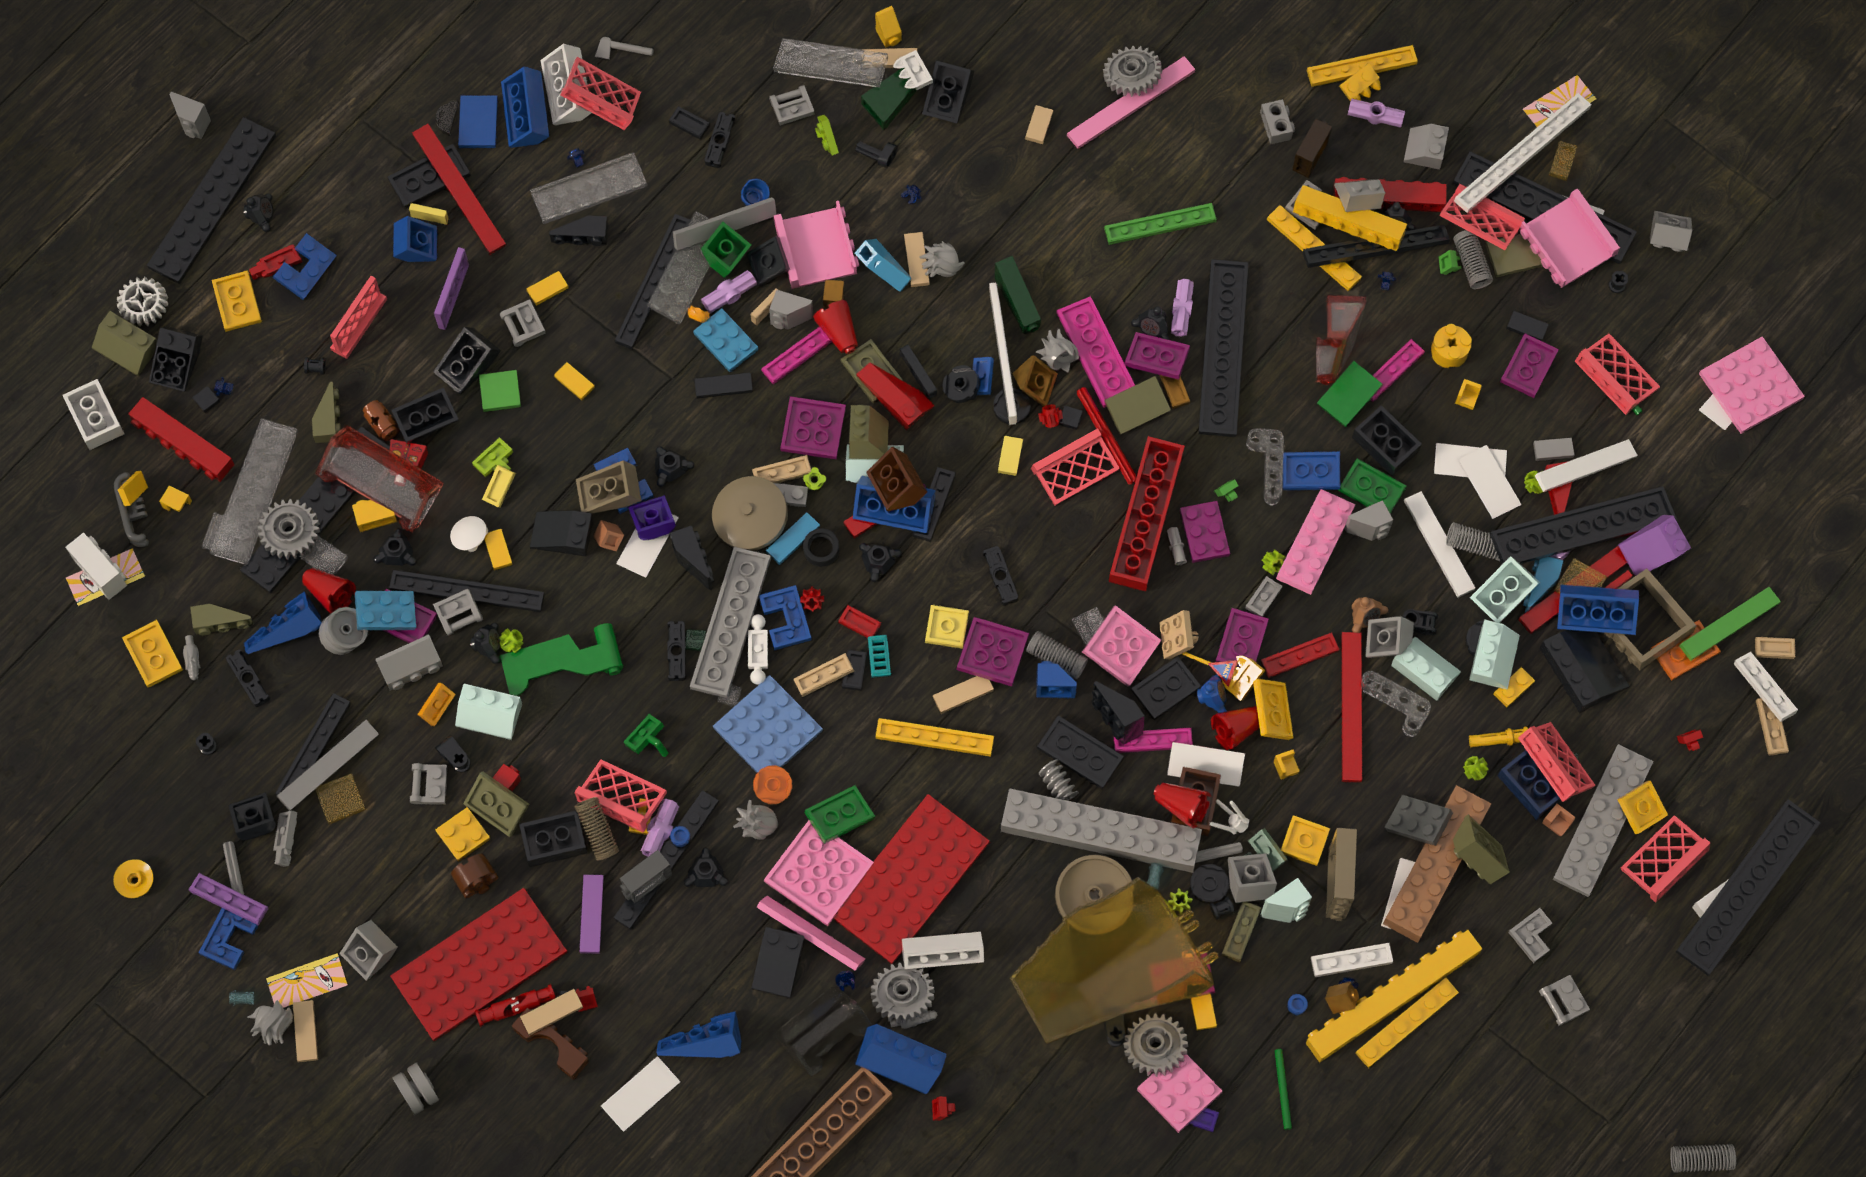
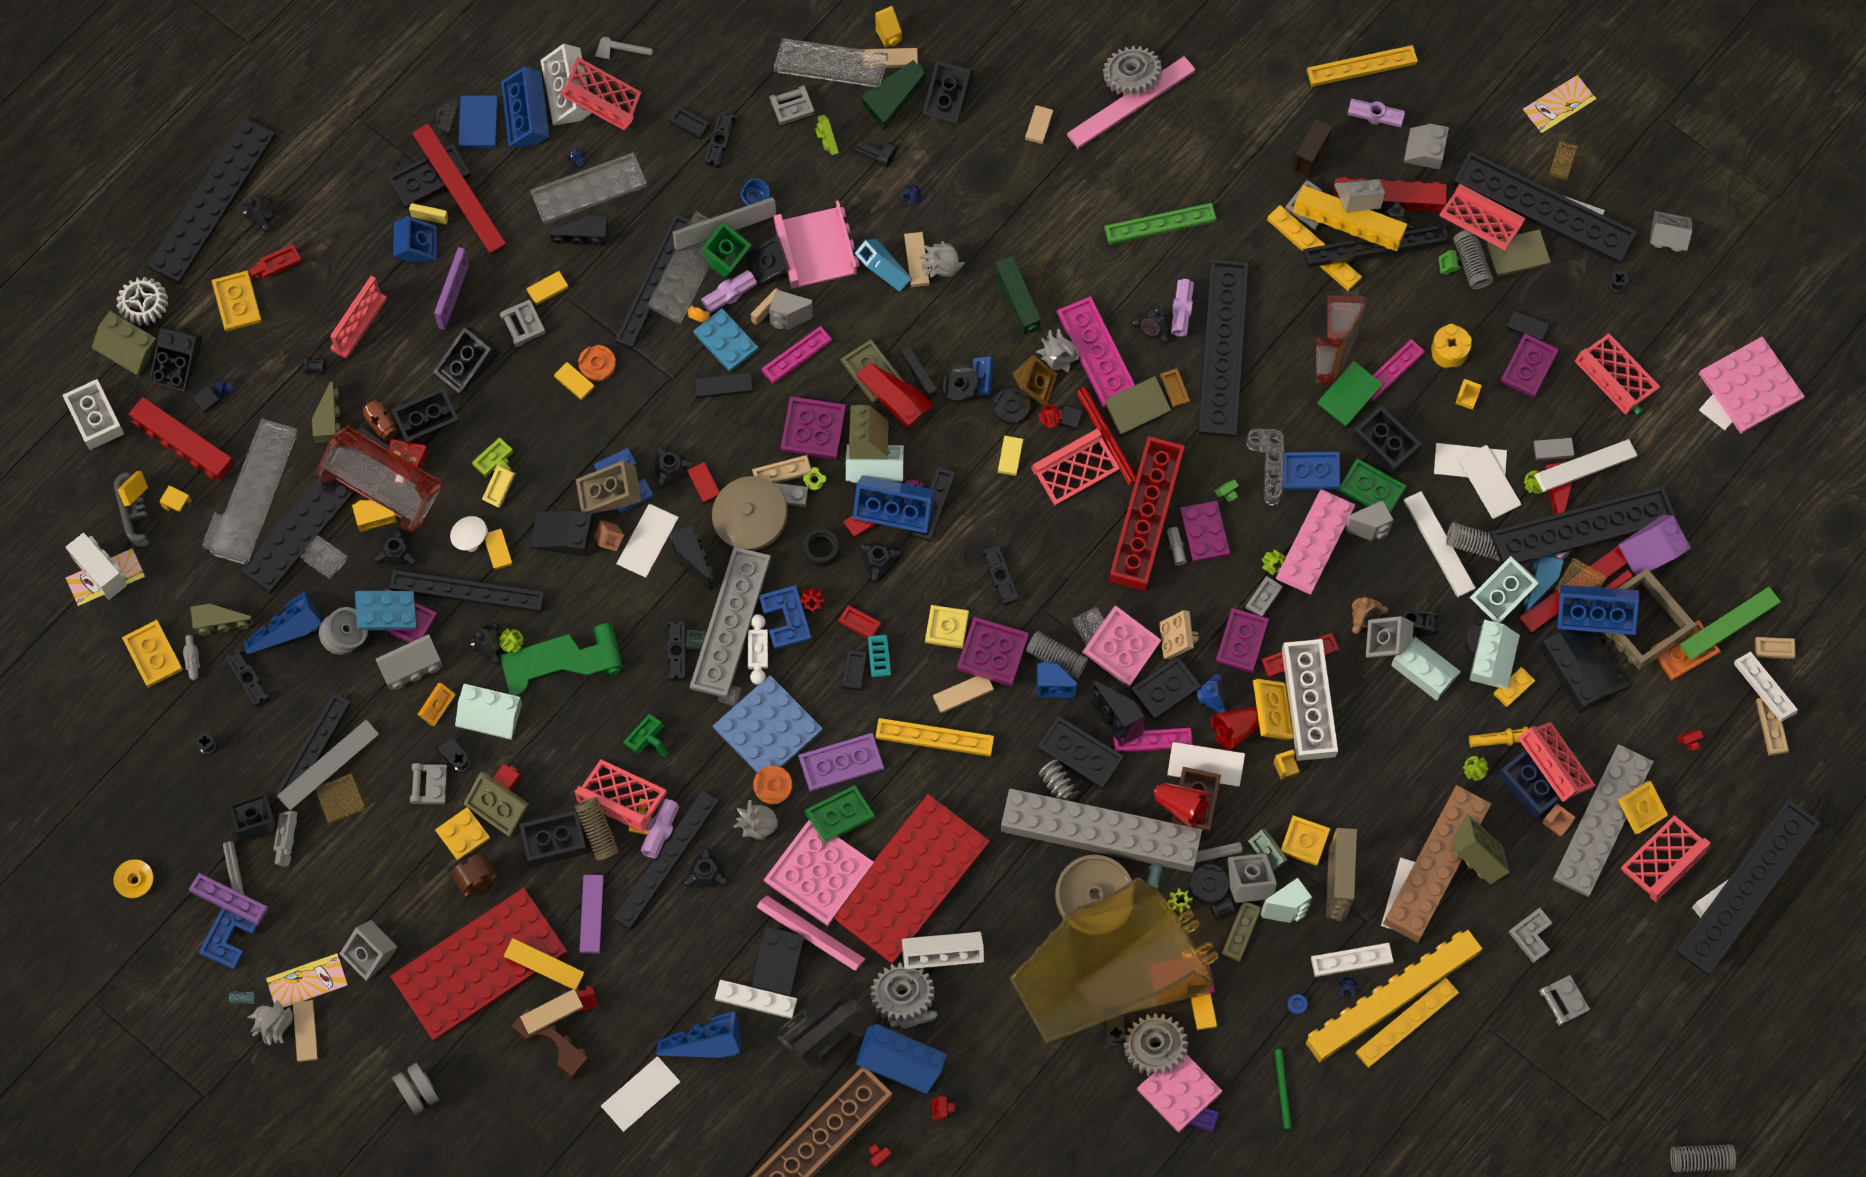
(191, 114): light grey slope -> none
(283, 516): light grey gear -> none
(318, 262): blue plate -> none
(329, 589): red cone -> none
(455, 605): light grey plate -> none
(500, 390): bright green tile -> none
(519, 1004): red piece -> none
(543, 964): none -> yellow tile
(597, 363): none -> orange tile
(645, 876): dark grey window -> none
(652, 518): dark purple slope -> none
(680, 836): blue tile -> none
(703, 482): none -> red tile
(756, 999): none -> white plate
(792, 538): dark azure tile -> none
(823, 674): tan tile -> none
(833, 292): pearl gold brick -> none
(838, 326): red cone -> none
(841, 762): none -> medium lavender tile
(845, 979): clear blue plate -> none
(879, 1157): none -> red tile
(896, 480): reddish brown slope -> none
(913, 69): white plate -> none
(1003, 355): white tile -> none
(1157, 355): magenta plate -> none
(1224, 670): piece -> none
(1237, 822): white plant -> none
(1243, 678): plate -> none
(1272, 121): light grey brick -> none
(1309, 700): none -> white brick
(1342, 997): pearl gold brick -> none
(1351, 707): red tile -> none
(1360, 83): yellow plate -> none
(1387, 277): clear blue plate -> none
(1392, 699): clear beam -> none
(1419, 820): dark grey plate -> none
(1522, 153): white plate -> none
(1569, 239): bright pink panel -> none

